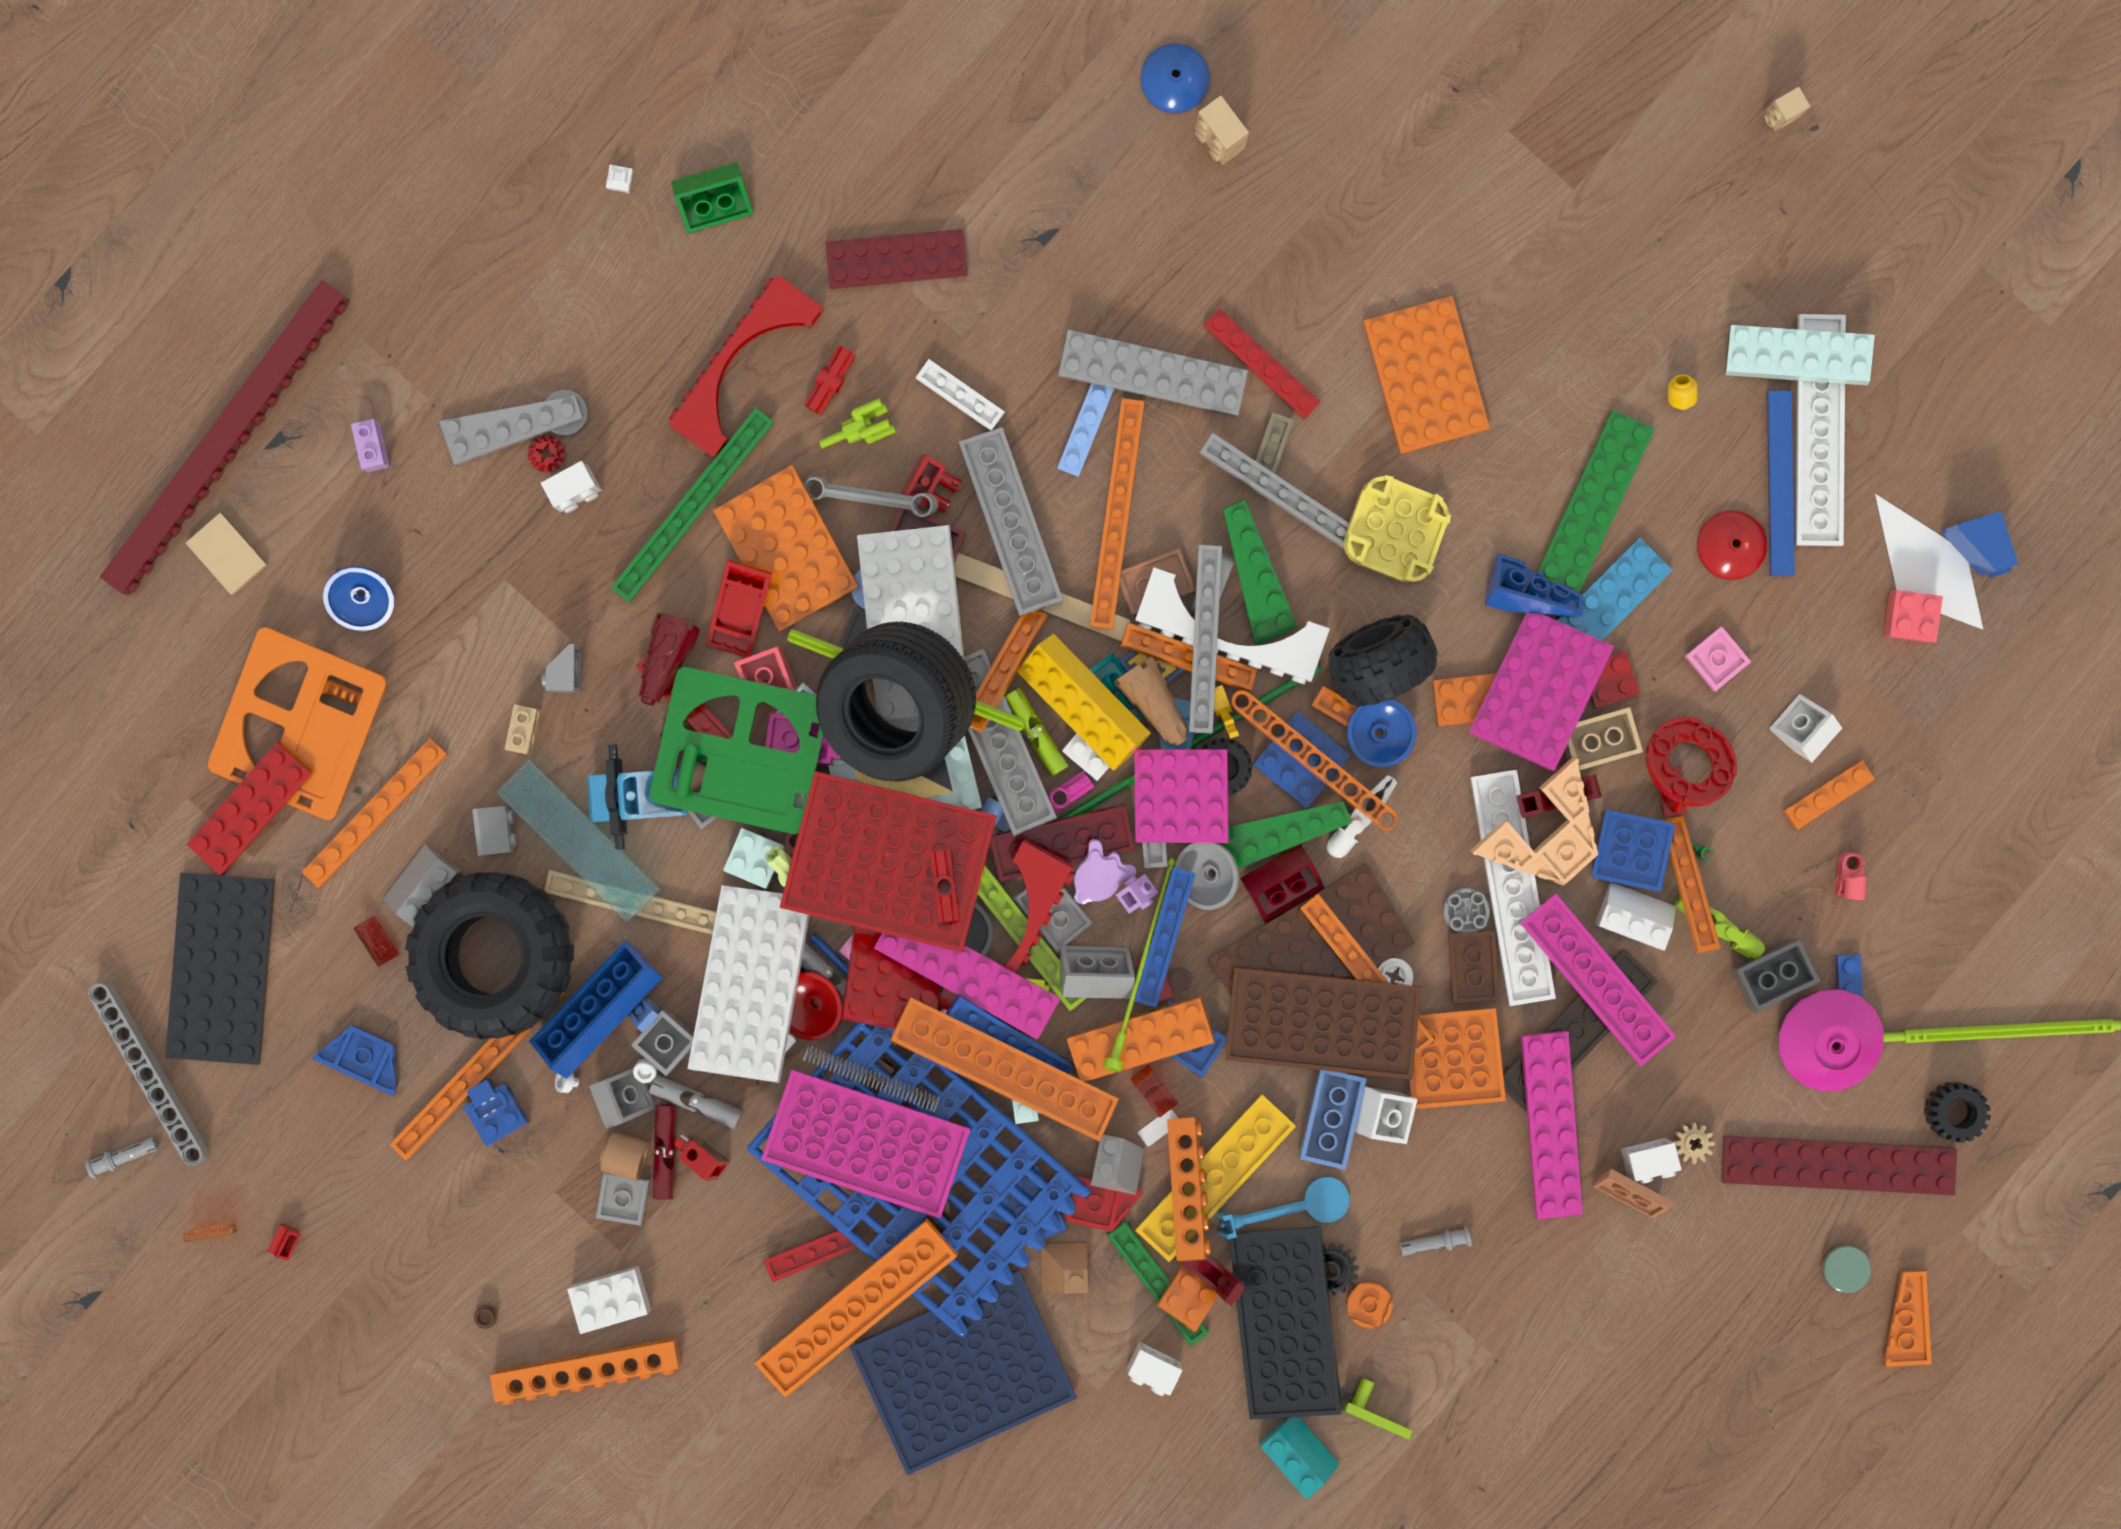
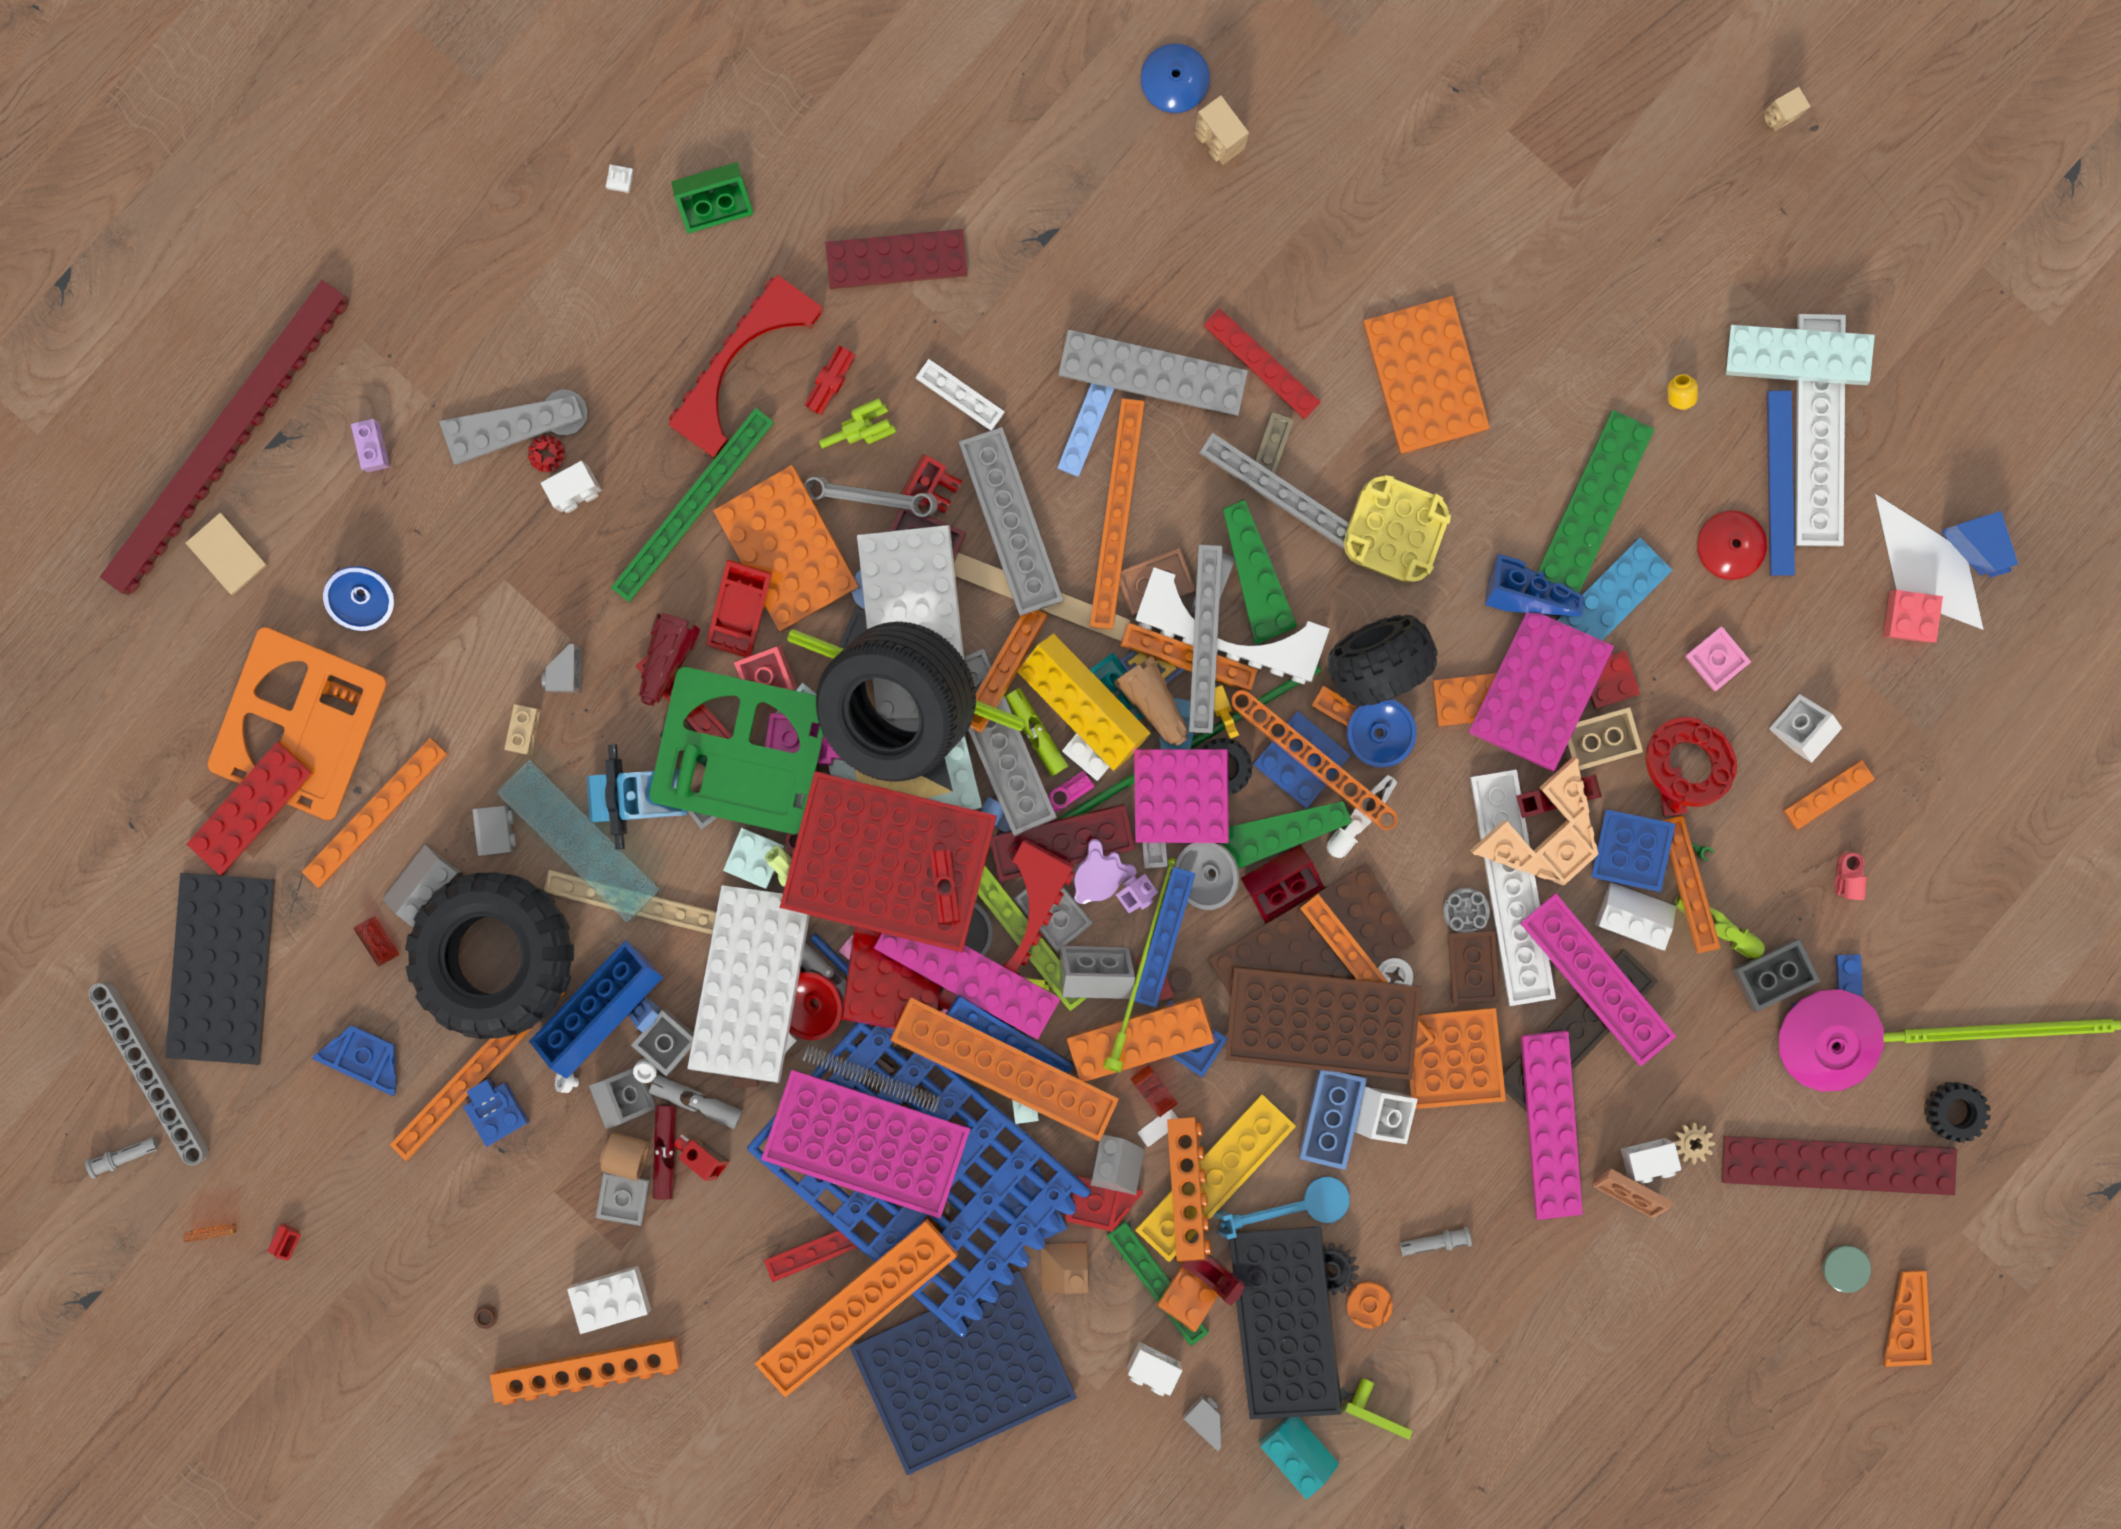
(1205, 1420): none -> light grey slope

